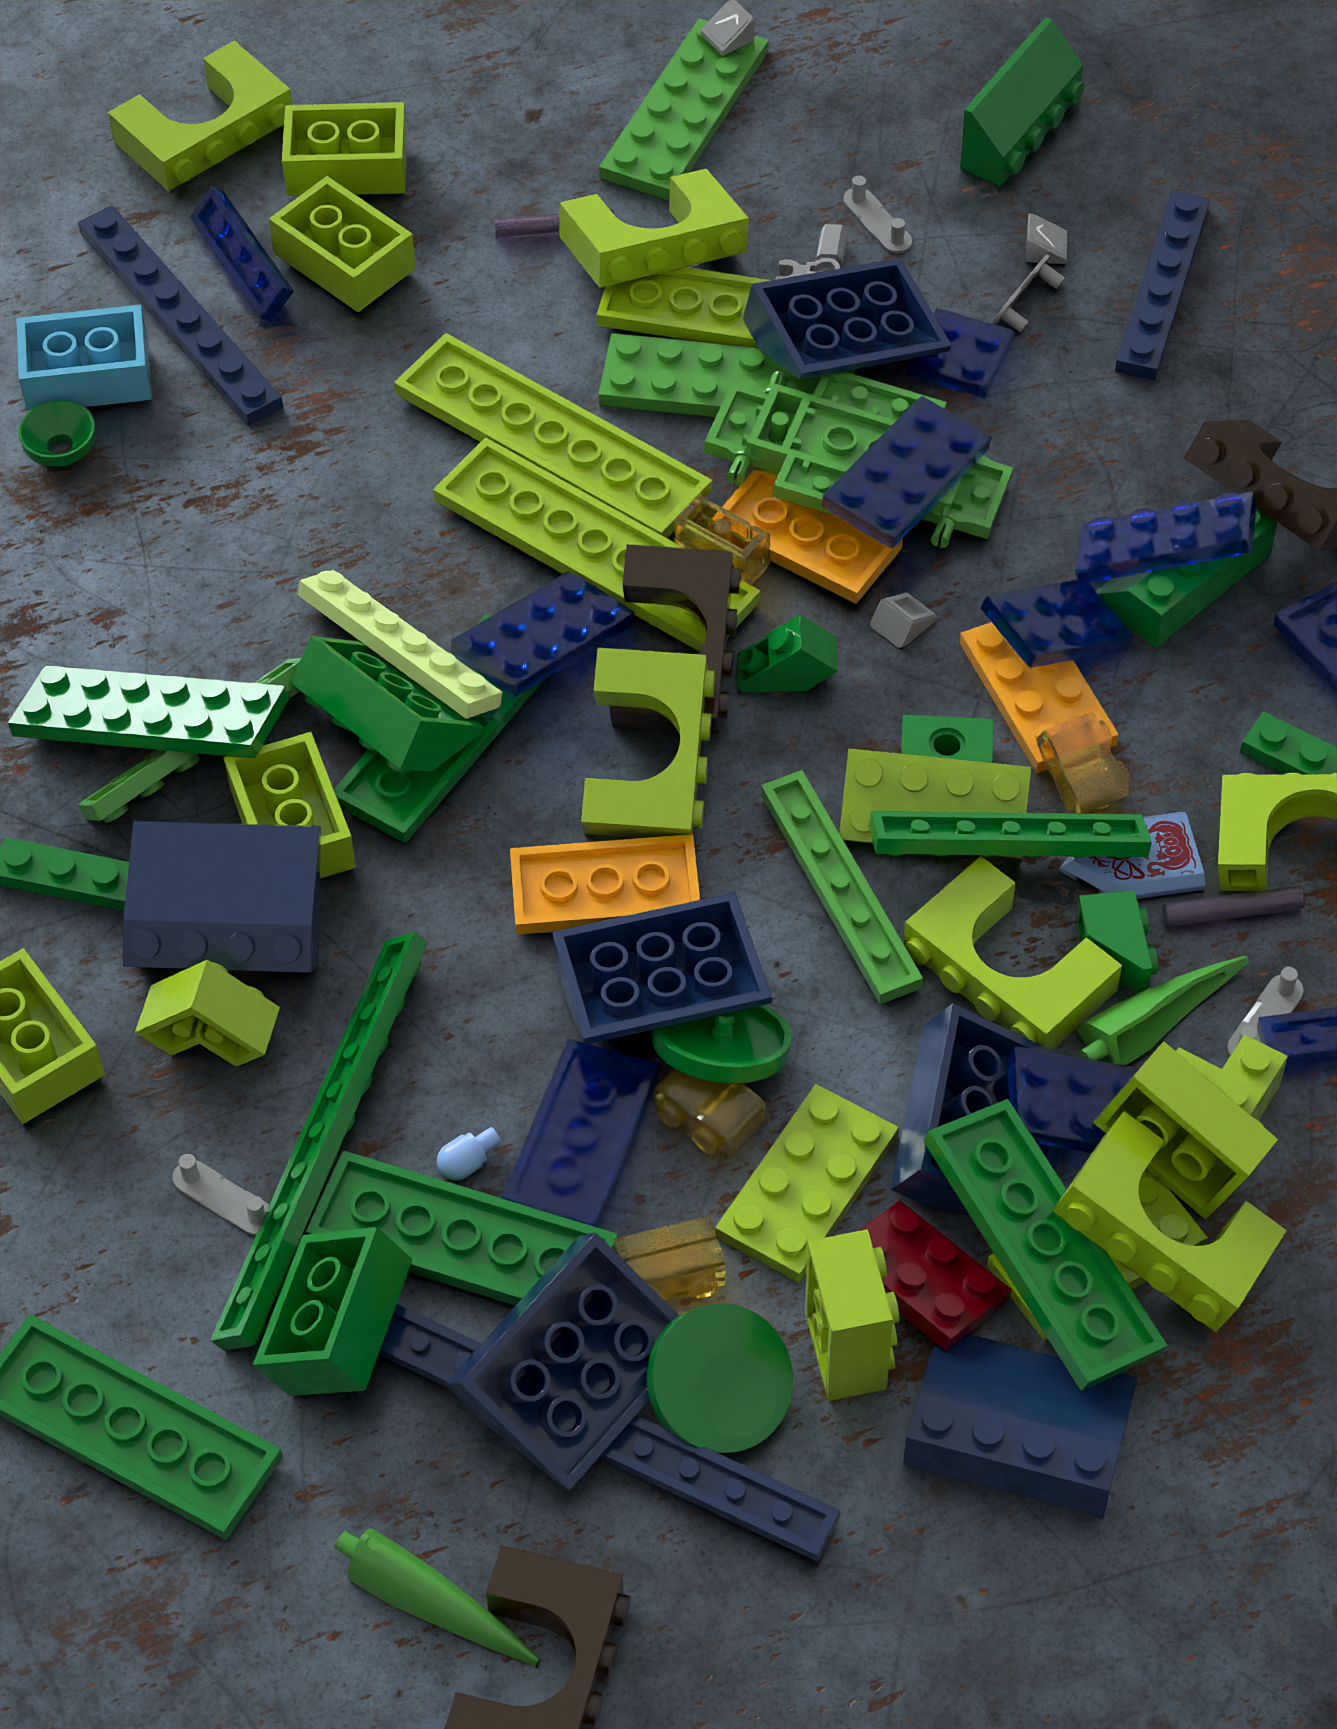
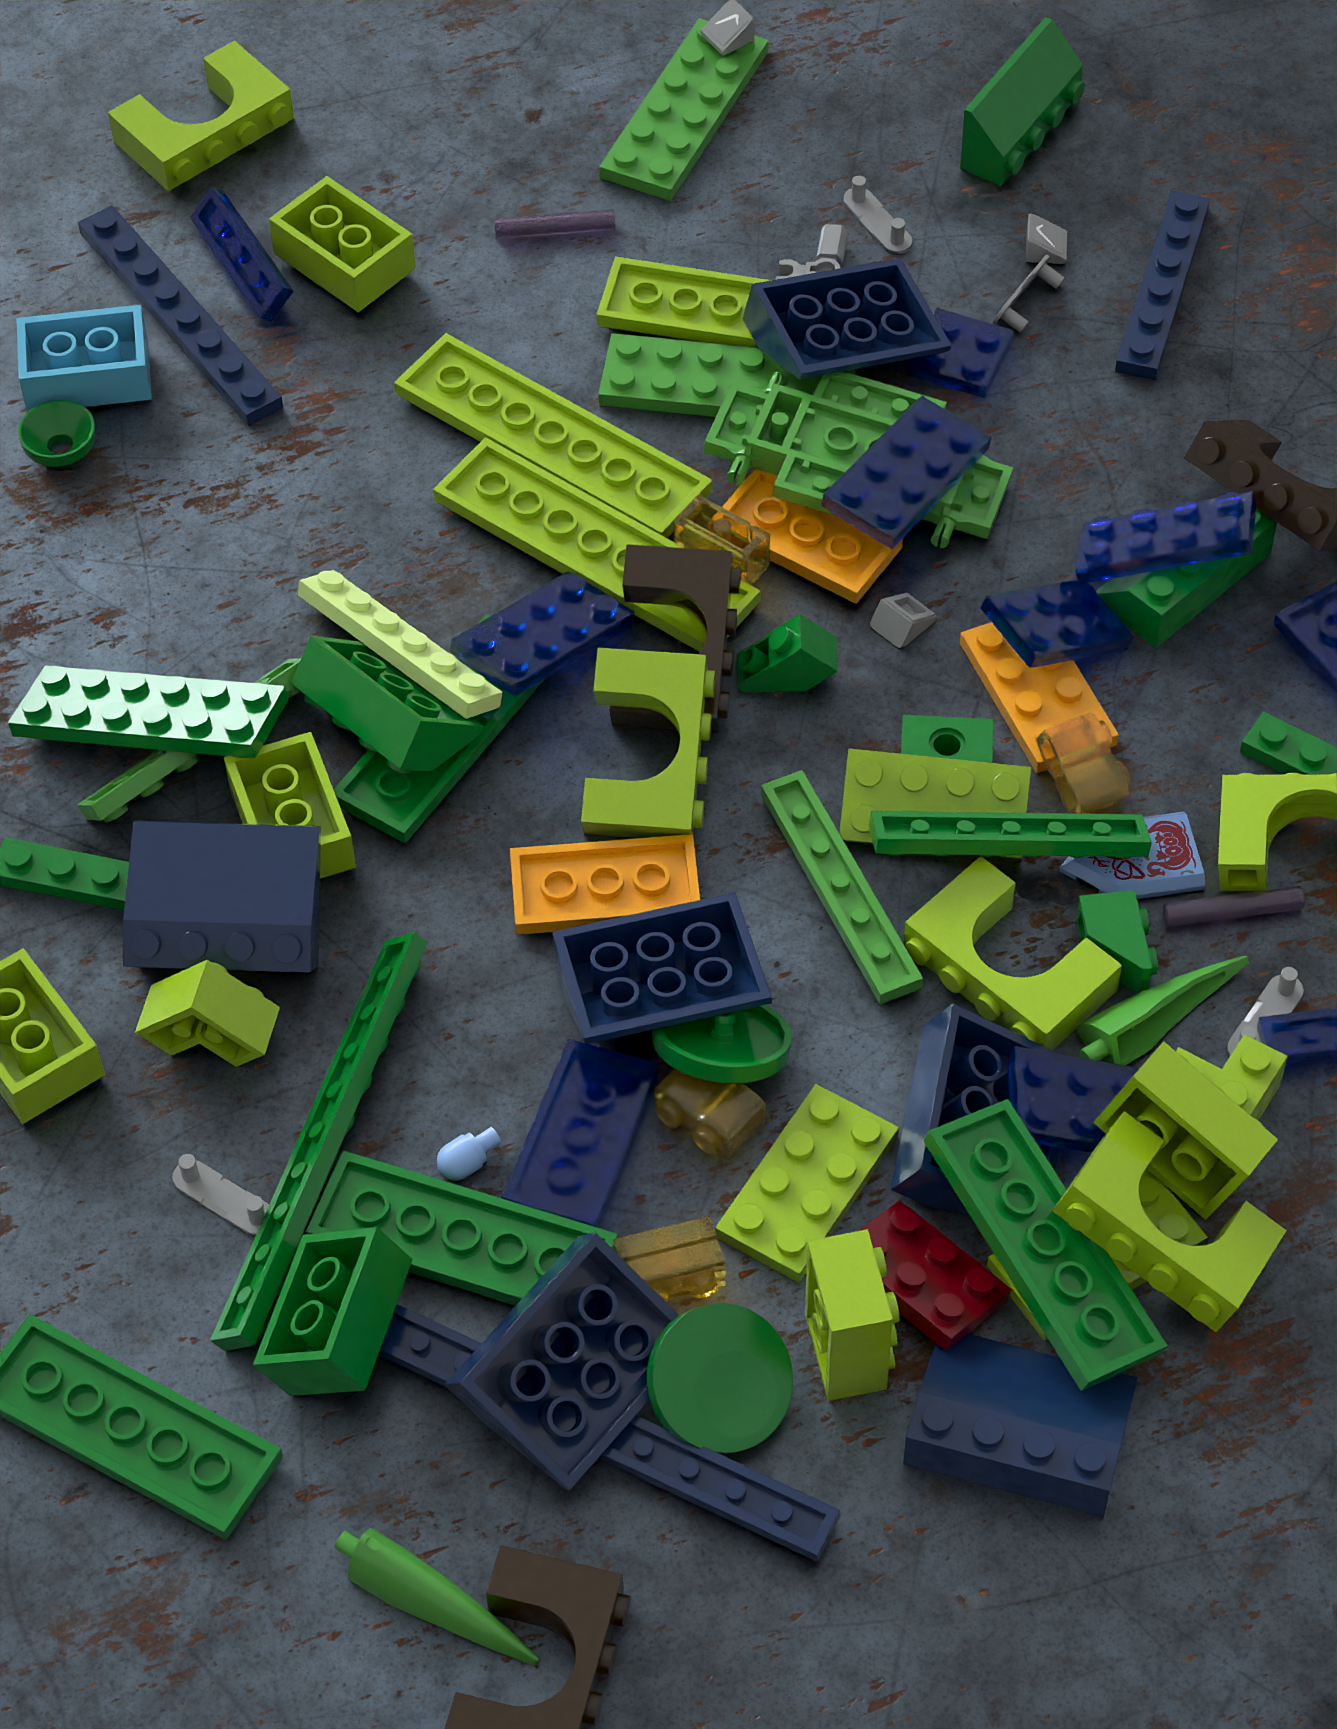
(351, 143): lime brick -> none
(616, 252): lime arch -> none

